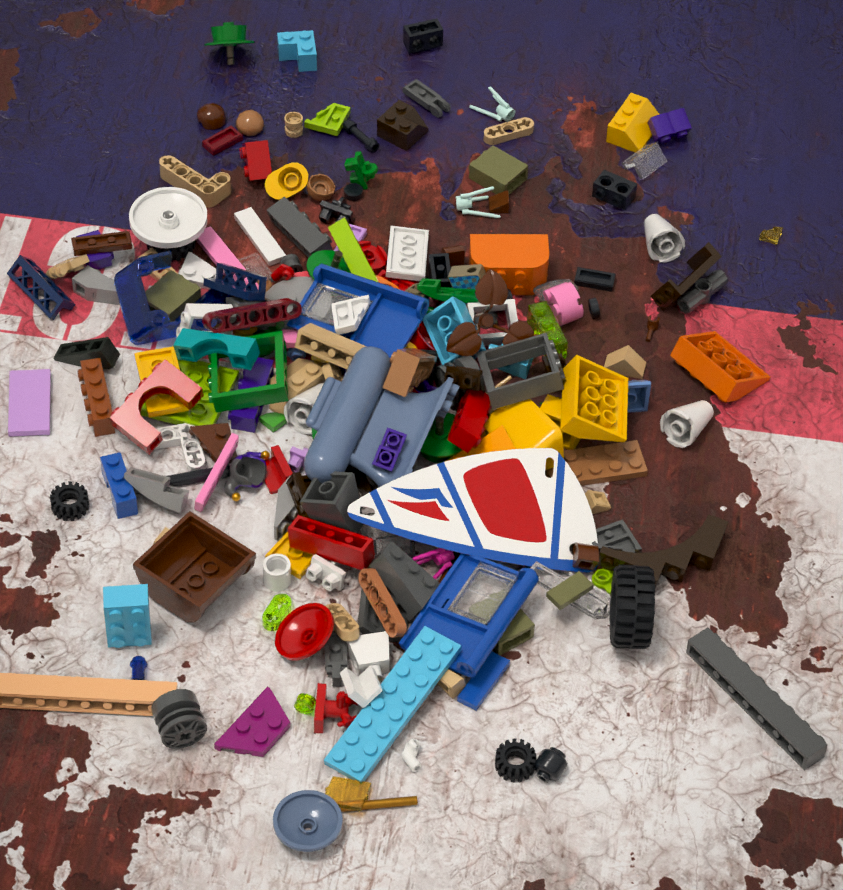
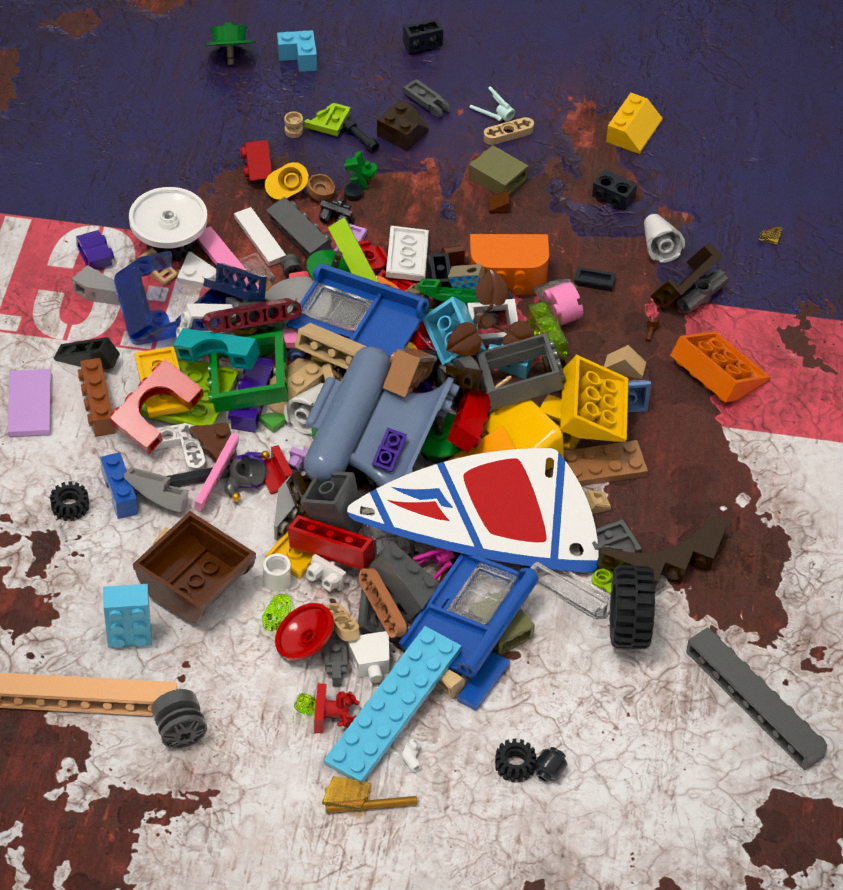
(45, 283): dark blue fence -> none
(69, 265): tan plate -> none
(101, 243): reddish brown tile -> none
(138, 667): clear blue pin -> none
(172, 294): olive brick -> none
(181, 176): tan beam -> none
(211, 116): reddish brown hair -> none
(222, 140): dark red tile -> none
(249, 123): medium nougat hair -> none
(256, 727): magenta wing -> none
(283, 270): red arm -> none
(303, 811): sand blue dish -> none
(349, 313): white wing -> none
(363, 687): white panel -> none
(465, 201): light aqua plant -> none
(569, 590): olive tile -> none
(585, 556): reddish brown brick -> none
(593, 308): black tile -> none
(646, 160): clear panel -> none
(669, 125): dark purple brick -> none
(686, 422): white cone -> none

